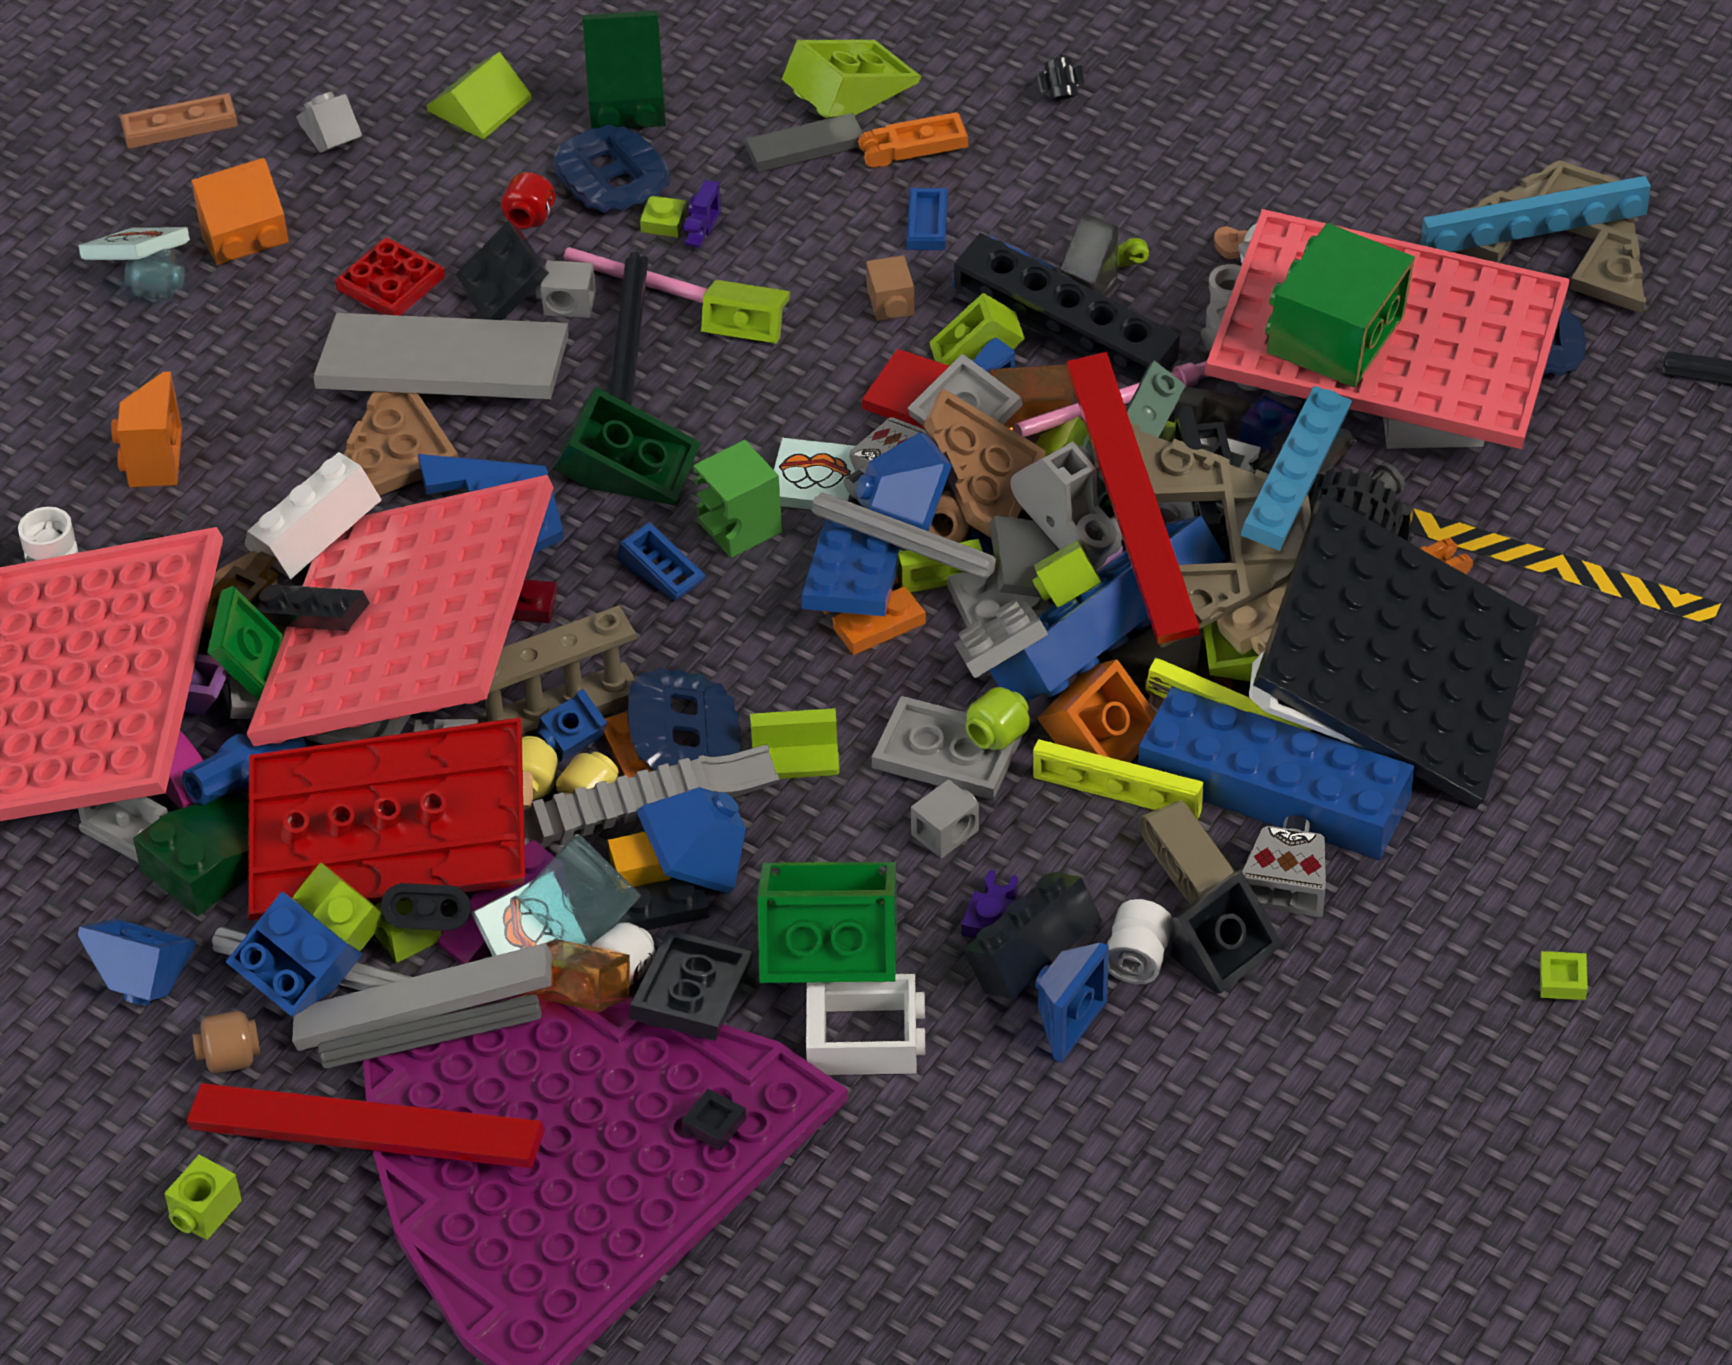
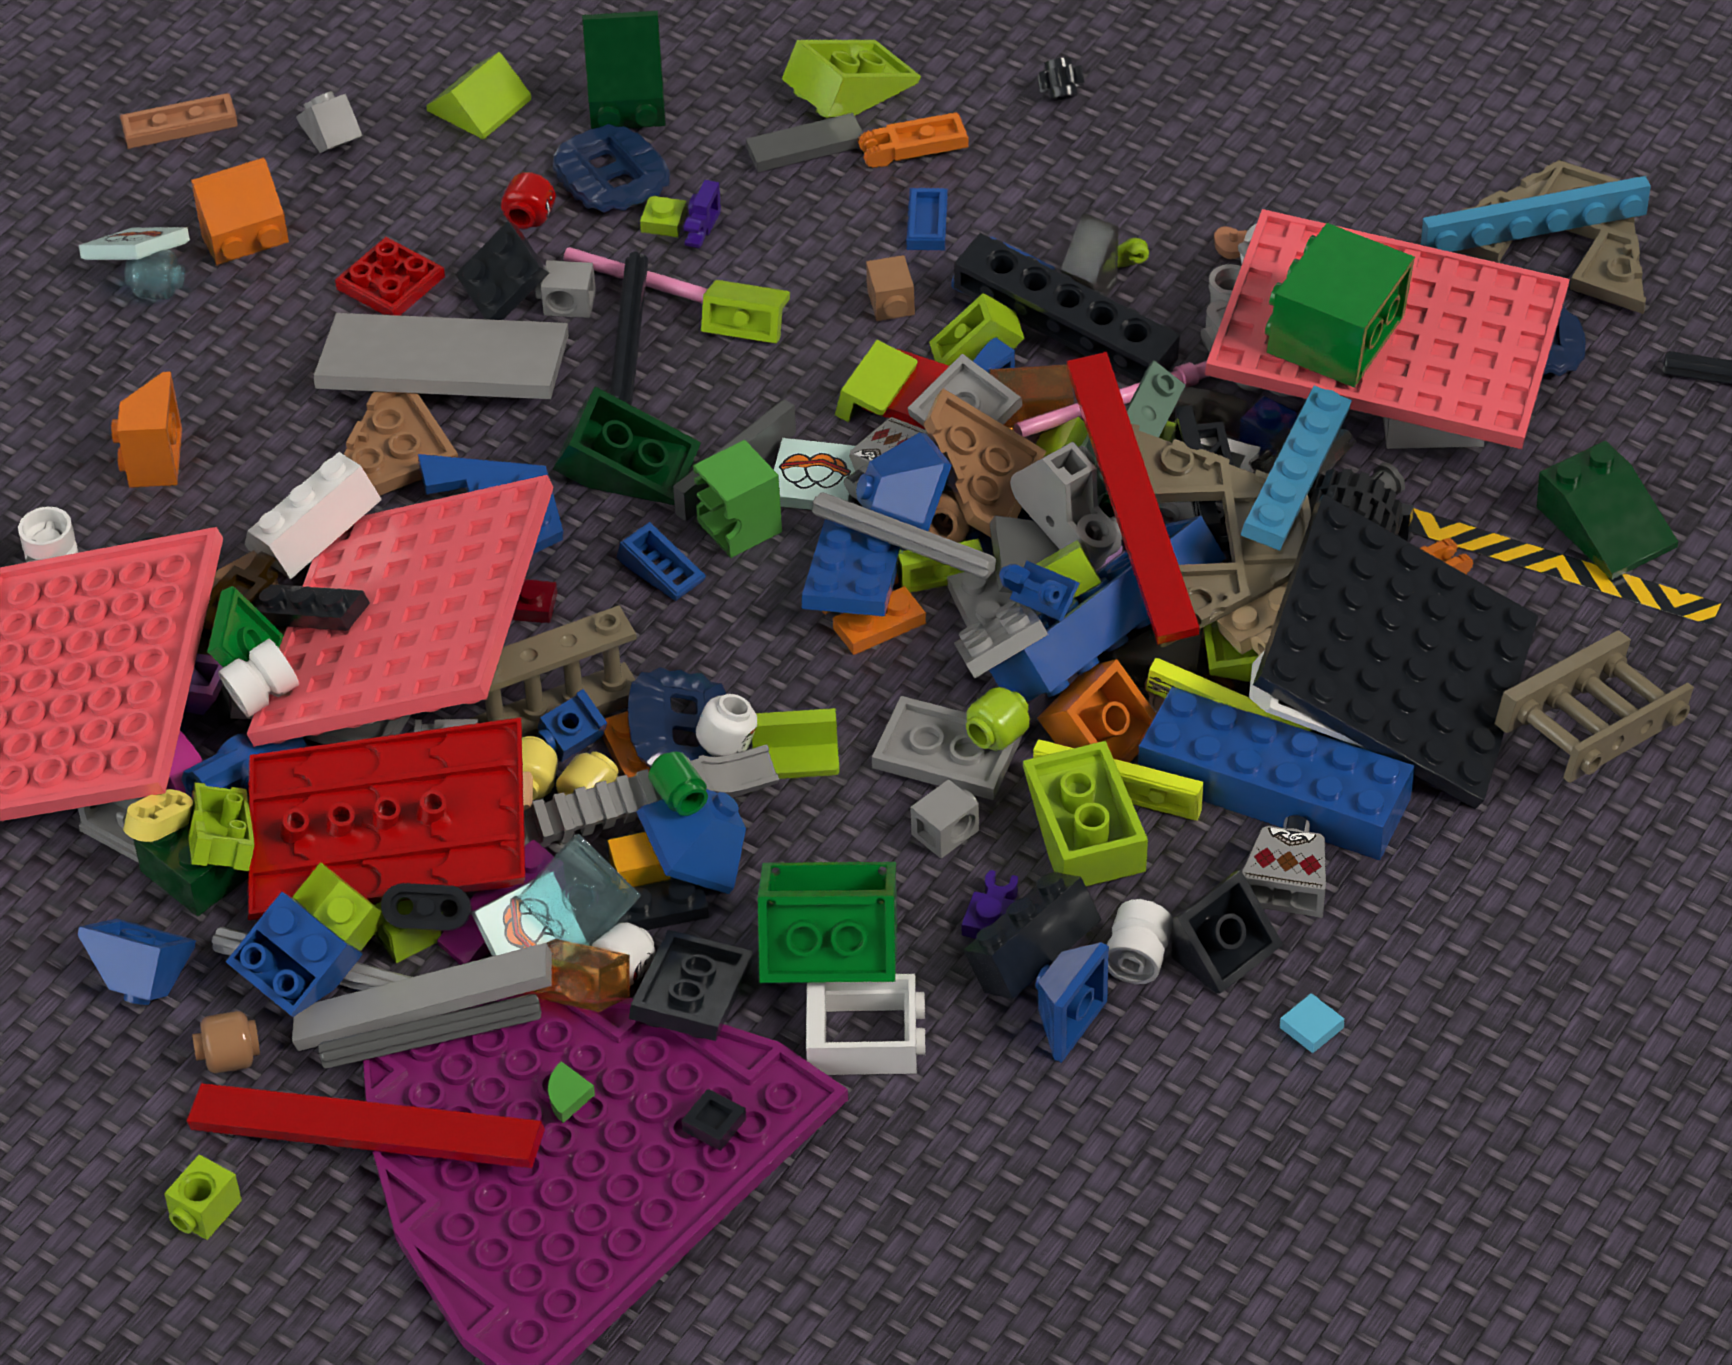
(158, 815): none -> light yellow beam
(221, 827): none -> lime piece
(260, 676): none -> white wheel
(568, 1091): none -> bright green tile
(678, 783): none -> green brick
(726, 725): none -> white head
(763, 435): none -> dark grey tile
(875, 381): none -> lime panel
(1039, 588): none -> blue hinge
(1086, 814): none -> lime slope
(1184, 850): dark tan beam -> none
(1312, 1023): none -> medium azure tile
(1563, 975): lime plate -> none
(1583, 674): none -> dark tan fence
(1604, 510): none -> dark green slope

